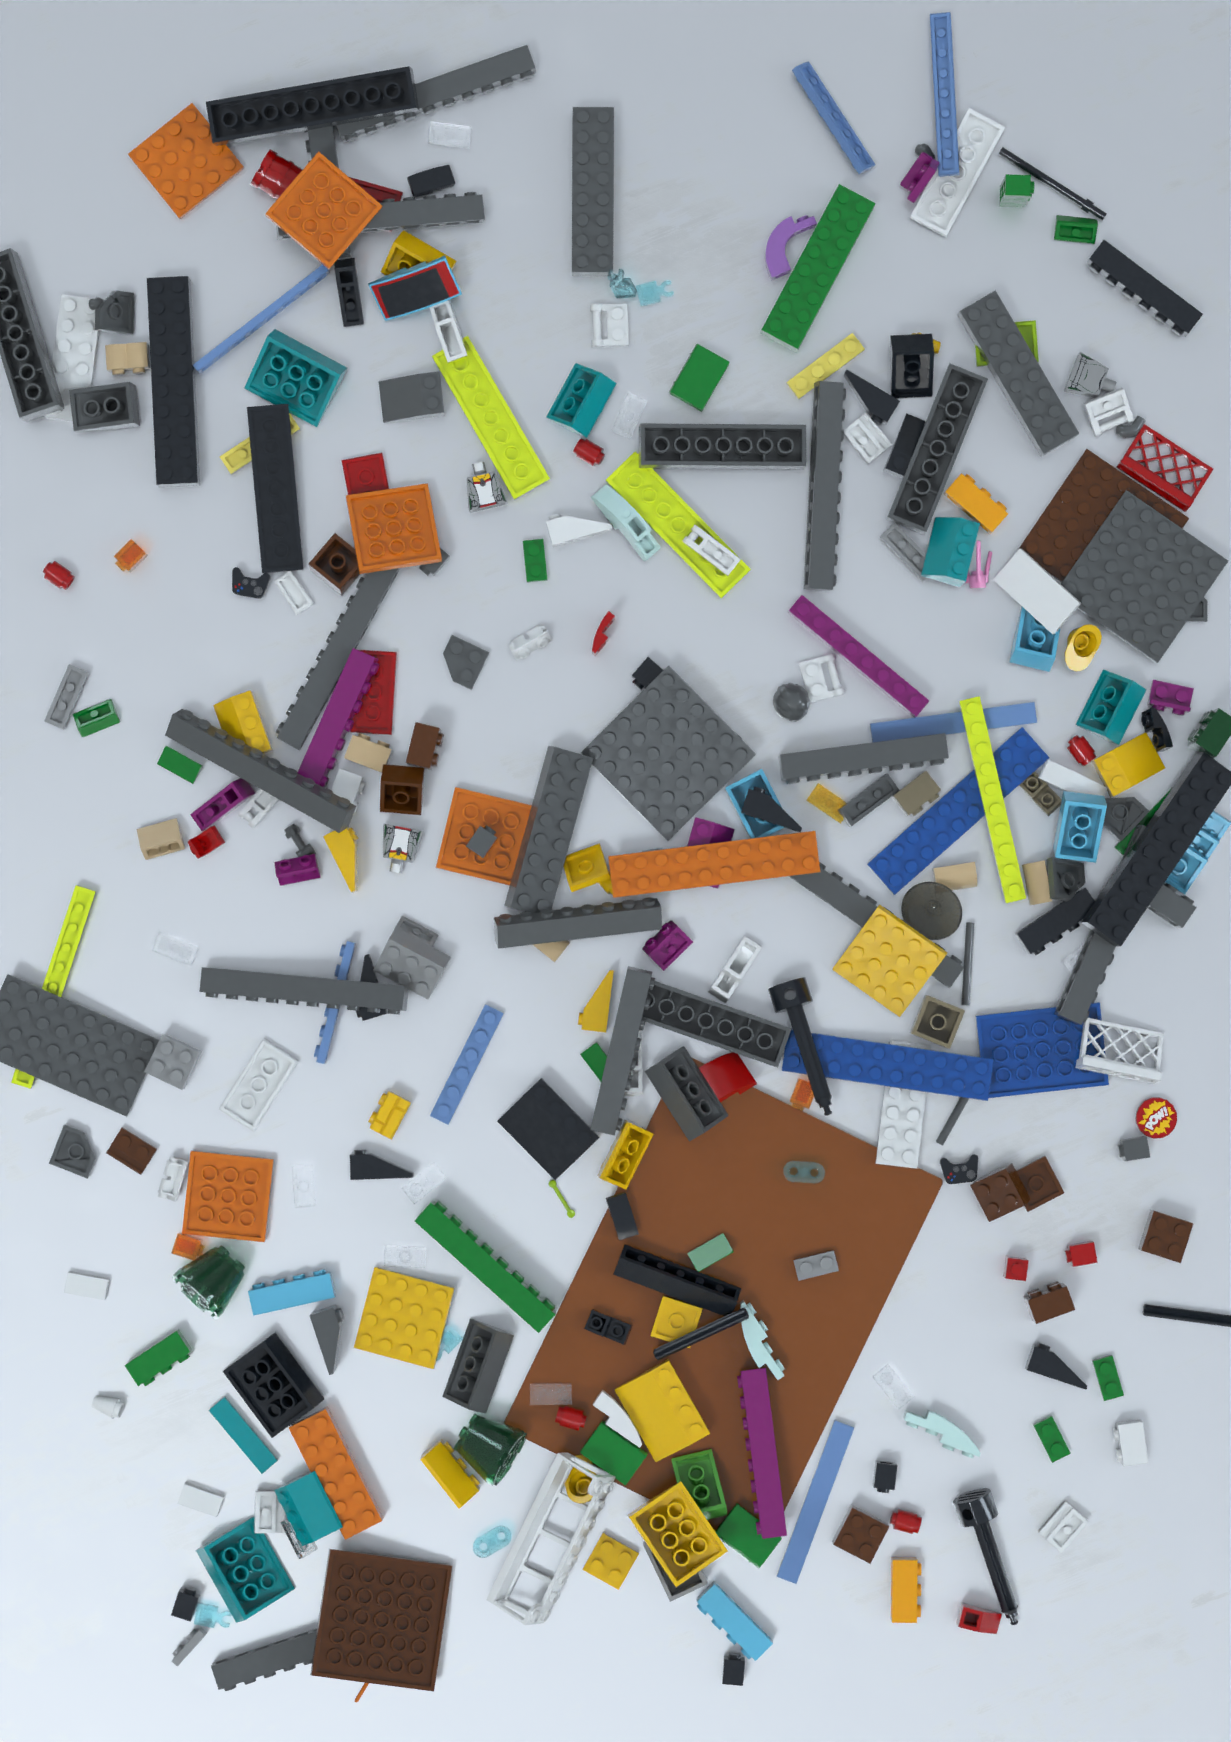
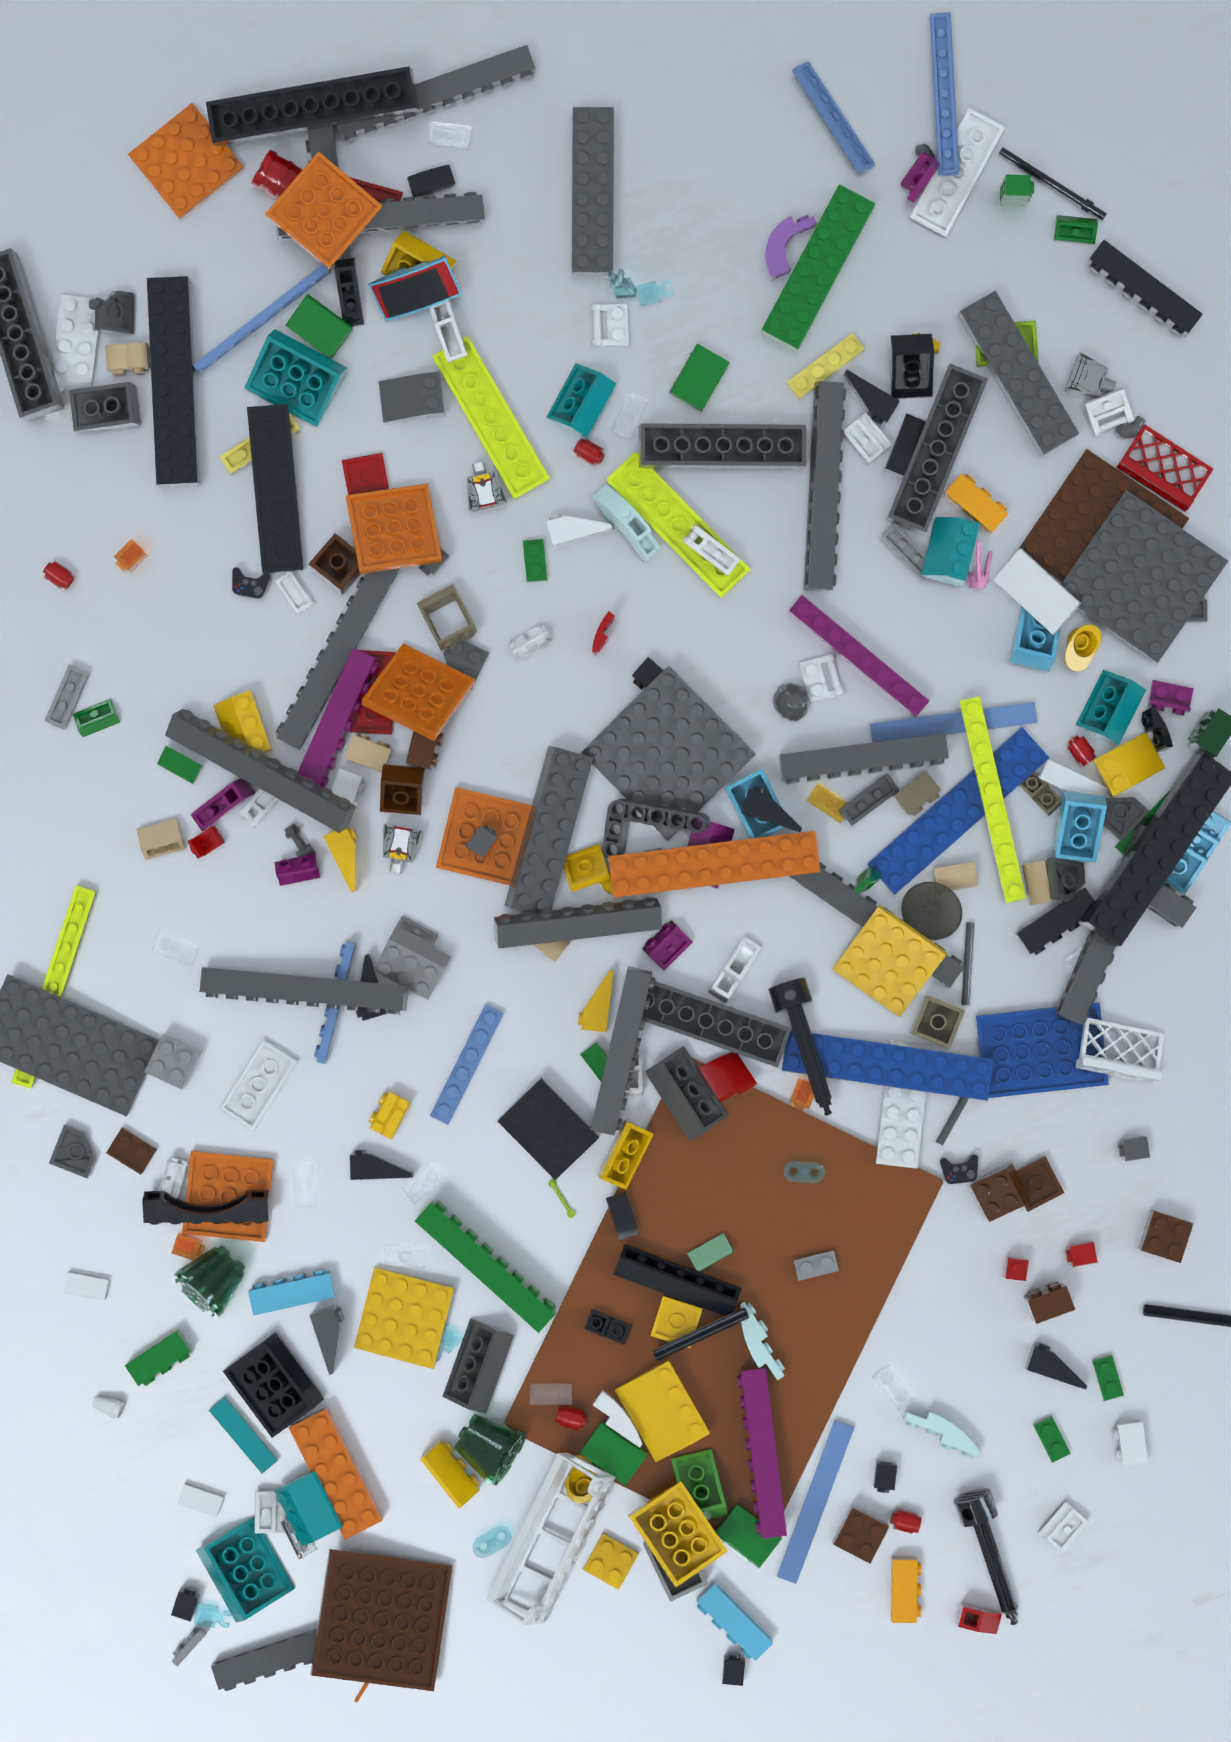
(164, 1208): none -> black arch
(319, 326): none -> green piece
(418, 691): none -> orange plate
(439, 600): none -> dark tan window
(649, 818): none -> dark grey beam
(866, 880): none -> green slope
(1156, 1117): tile -> none

